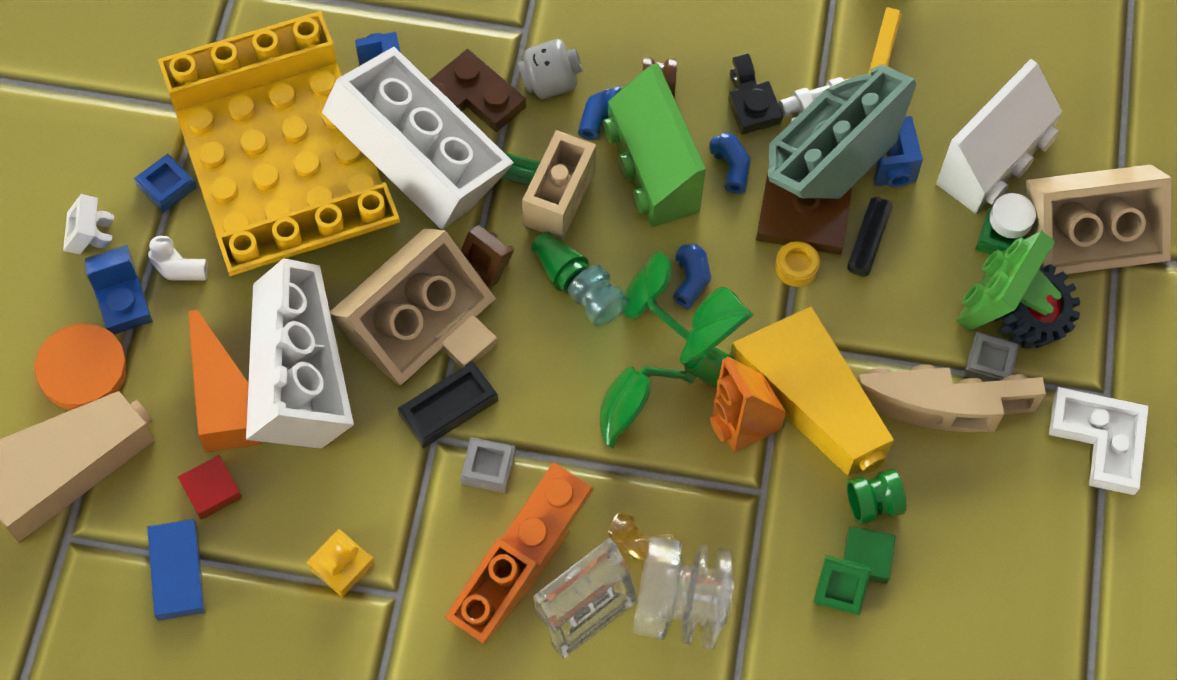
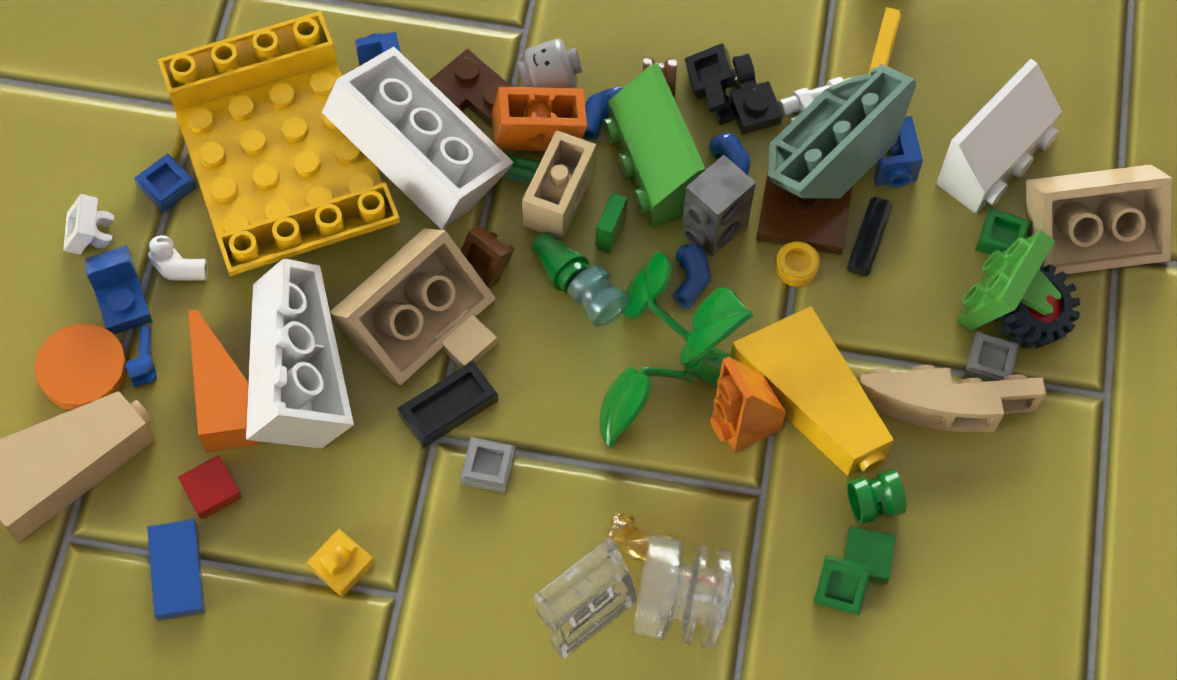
(142, 369): none -> blue hand
(520, 555): orange slope -> none
(530, 116): none -> orange brick
(611, 222): none -> green tile
(709, 76): none -> black plate
(717, 205): none -> flat silver brick
(1012, 215): white tile -> none
(1115, 430): white plate -> none

